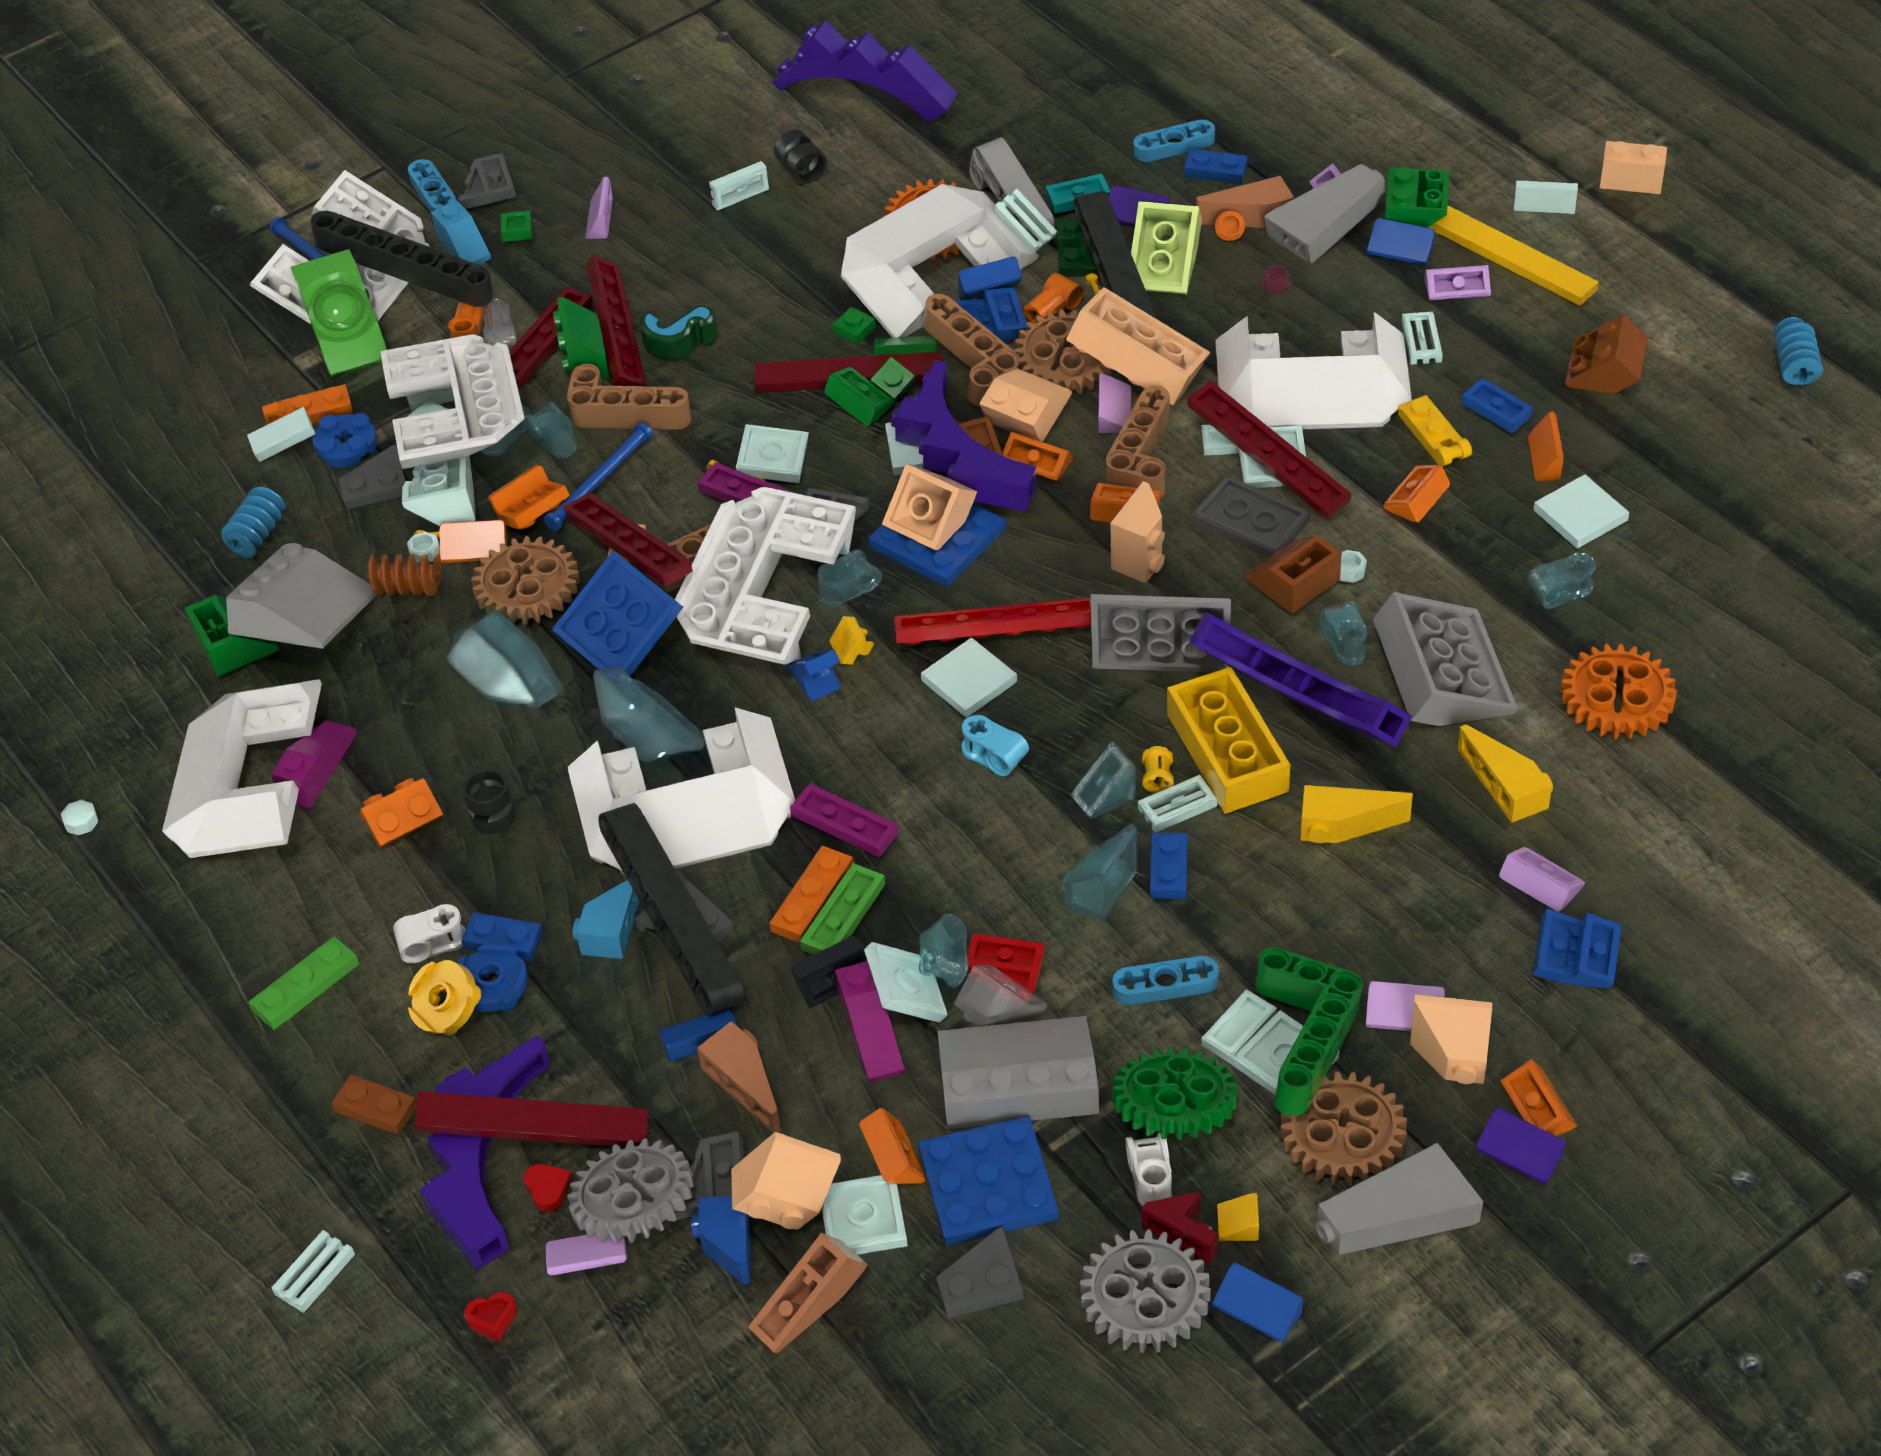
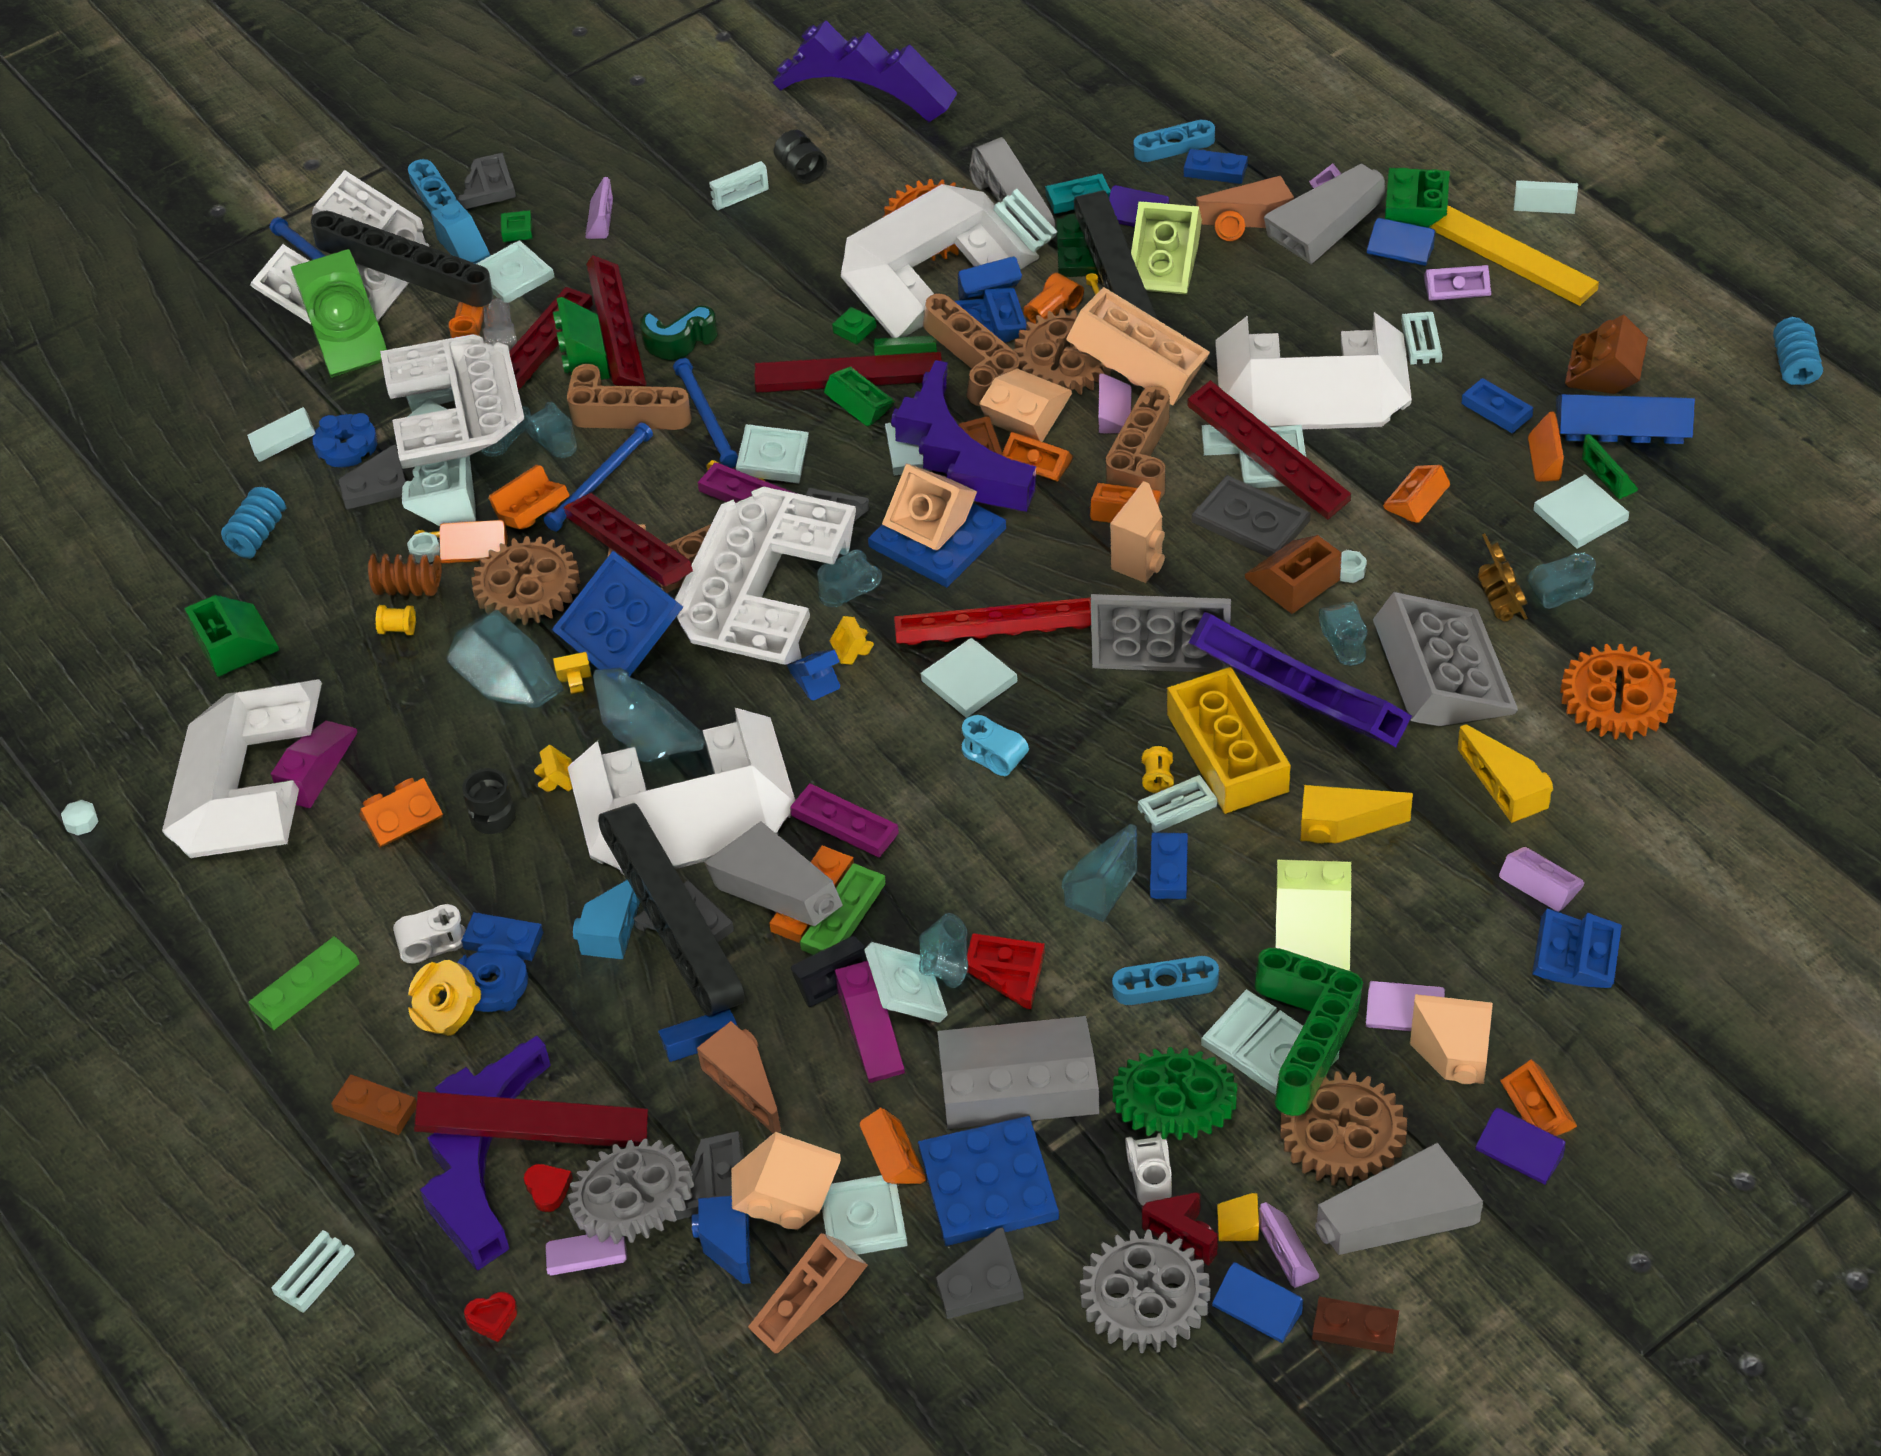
(297, 599): light grey slope -> none
(318, 404): orange hinge -> none
(395, 620): none -> yellow bush
(516, 271): none -> light aqua tile
(553, 769): none -> yellow tile
(573, 669): none -> yellow tile
(683, 369): none -> blue bar
(773, 875): none -> light grey slope
(893, 379): green plate -> none
(995, 998): clear slope -> none
(1106, 783): clear light blue slope -> none
(1276, 278): clear pink plate -> none
(1286, 1246): none -> lavender slope
(1314, 910): none -> yellowish green slope
(1355, 1324): none -> copper plate
(1434, 431): yellow plate -> none
(1499, 585): none -> pearl gold hinge
(1607, 469): none -> green slope
(1625, 417): none -> blue slope
(1633, 167): light nougat slope -> none

